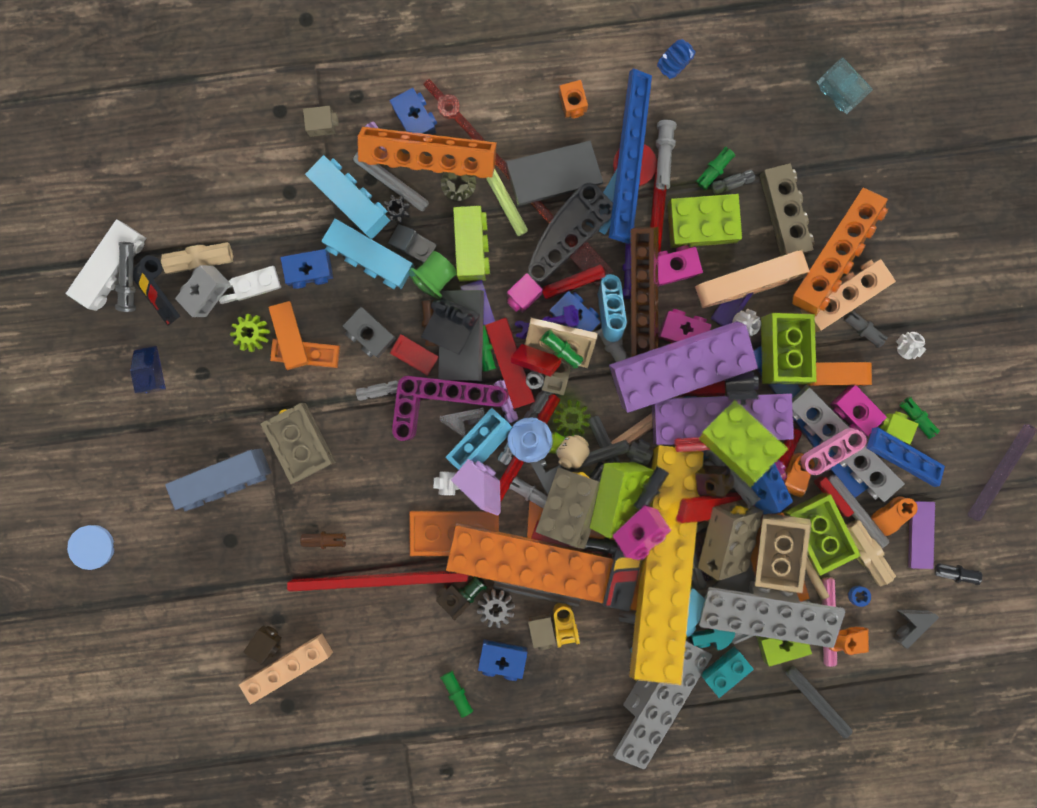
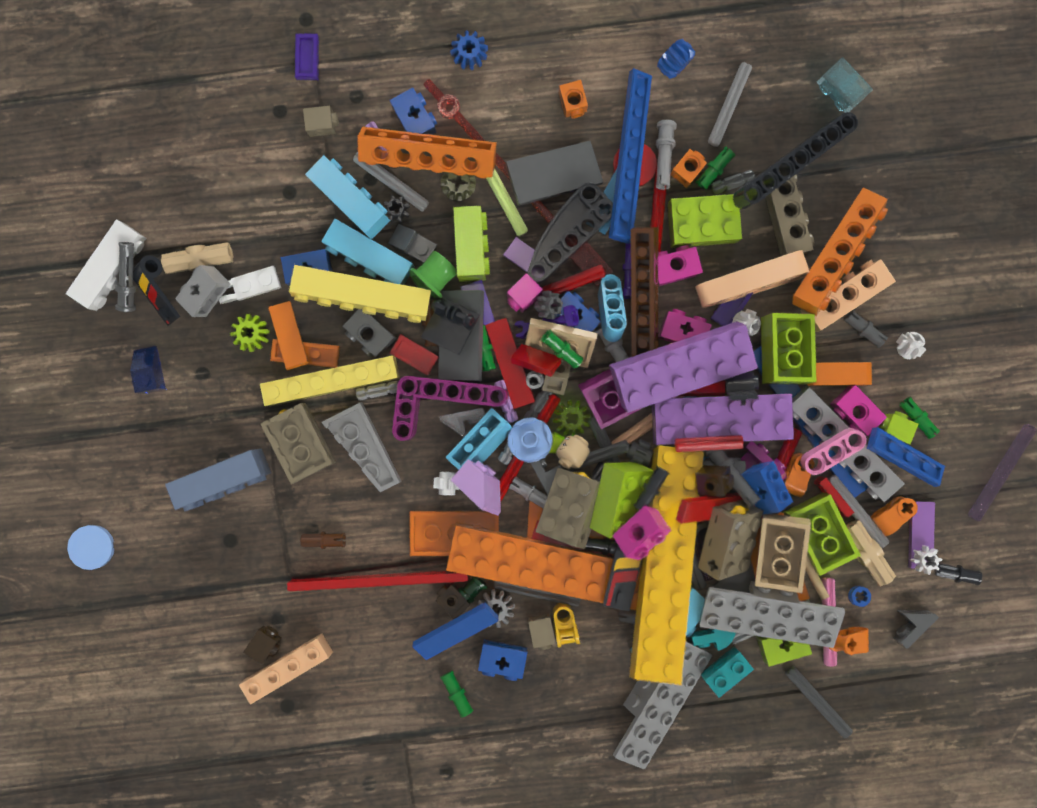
(306, 56): none -> dark purple tile
(329, 381): none -> light yellow brick
(359, 293): none -> light yellow brick
(360, 439): none -> light grey wing
(455, 631): none -> blue tile
(460, 50): none -> blue gear
(521, 255): none -> medium lavender tile
(548, 305): none -> dark grey gear
(603, 399): none -> magenta slope
(684, 176): none -> orange brick
(729, 104): none -> light grey axle
(742, 443): lime brick -> none
(803, 153): none -> black beam
(919, 559): none -> white gear

